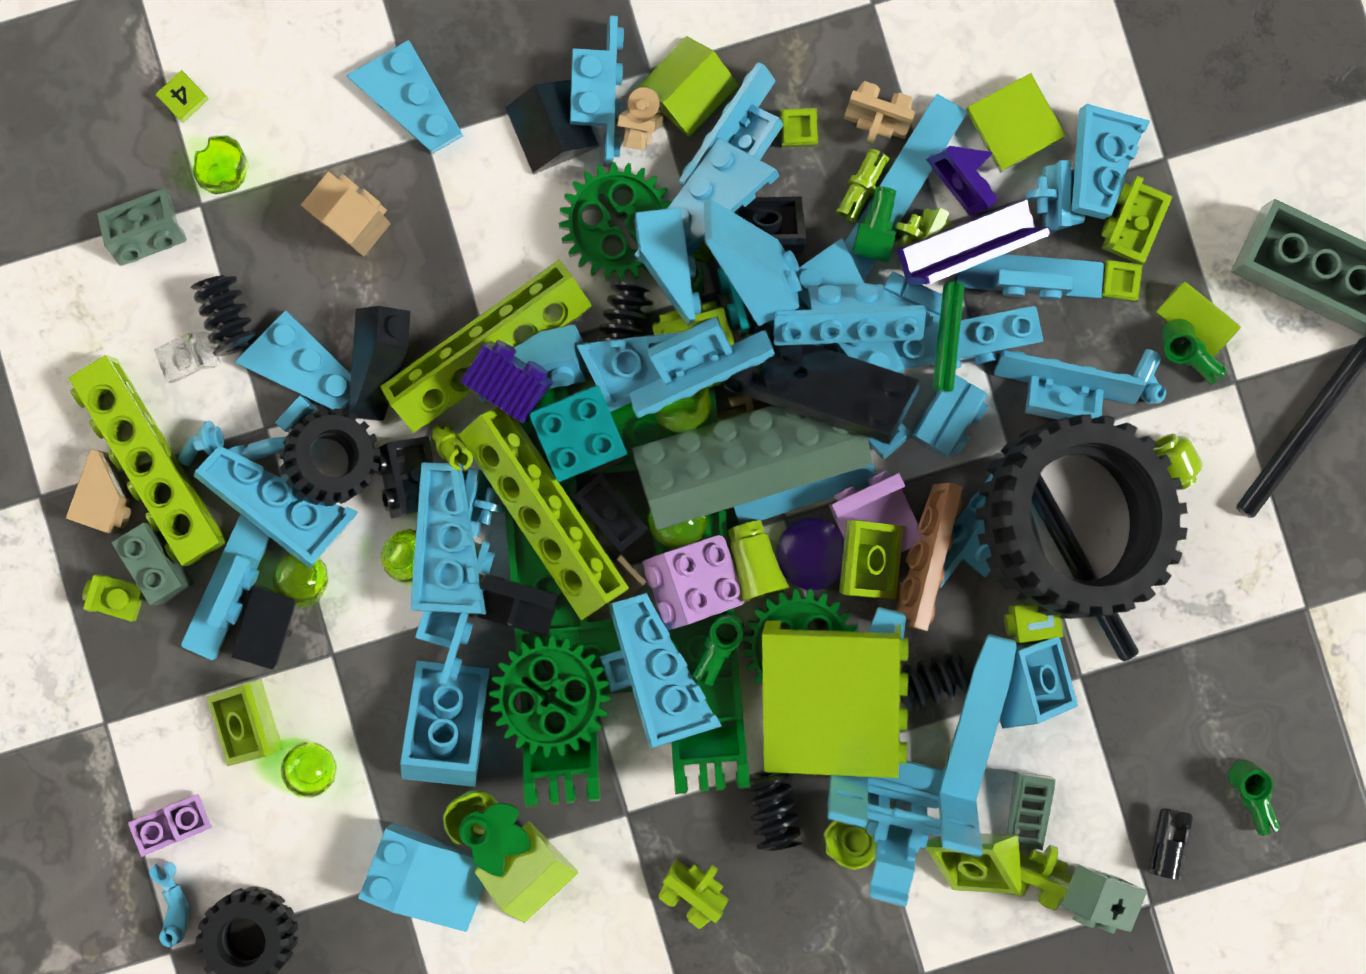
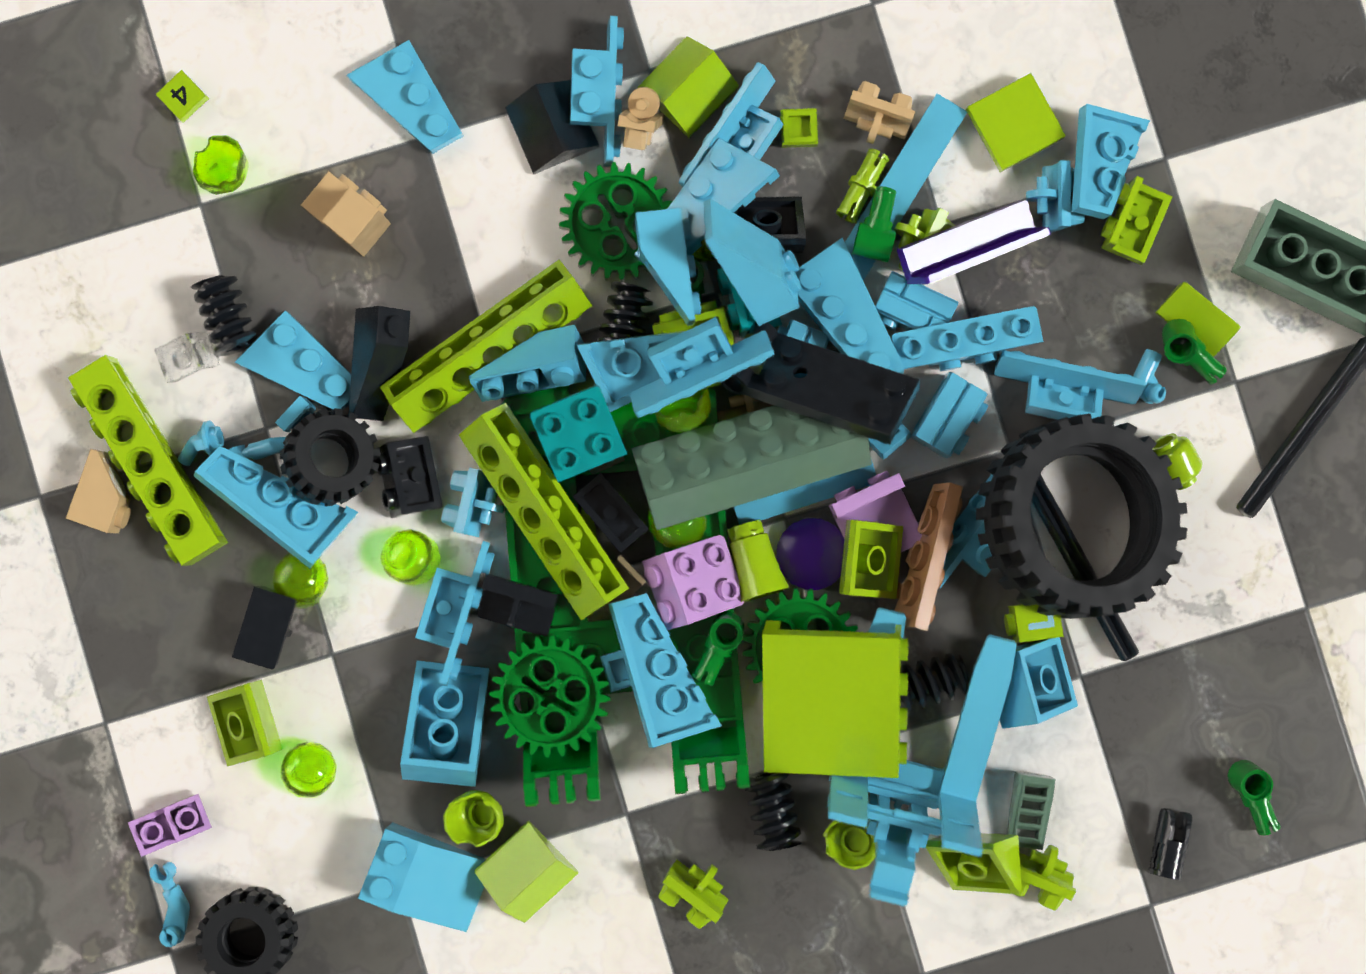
(112, 597): lime bracket -> none
(140, 227): sand green bracket -> none
(150, 565): sand green brick -> none
(226, 590): medium azure bracket -> none
(445, 552): medium azure wing -> none
(451, 447): lime pin -> none
(499, 838): green plate -> none
(507, 380): dark purple brick -> none
(848, 316): medium azure bracket -> none
(948, 337): green axle -> none
(958, 171): dark purple slope -> none
(1035, 275): medium azure bracket -> none
(1103, 900): sand green brick -> none
(1121, 281): lime tile -> none

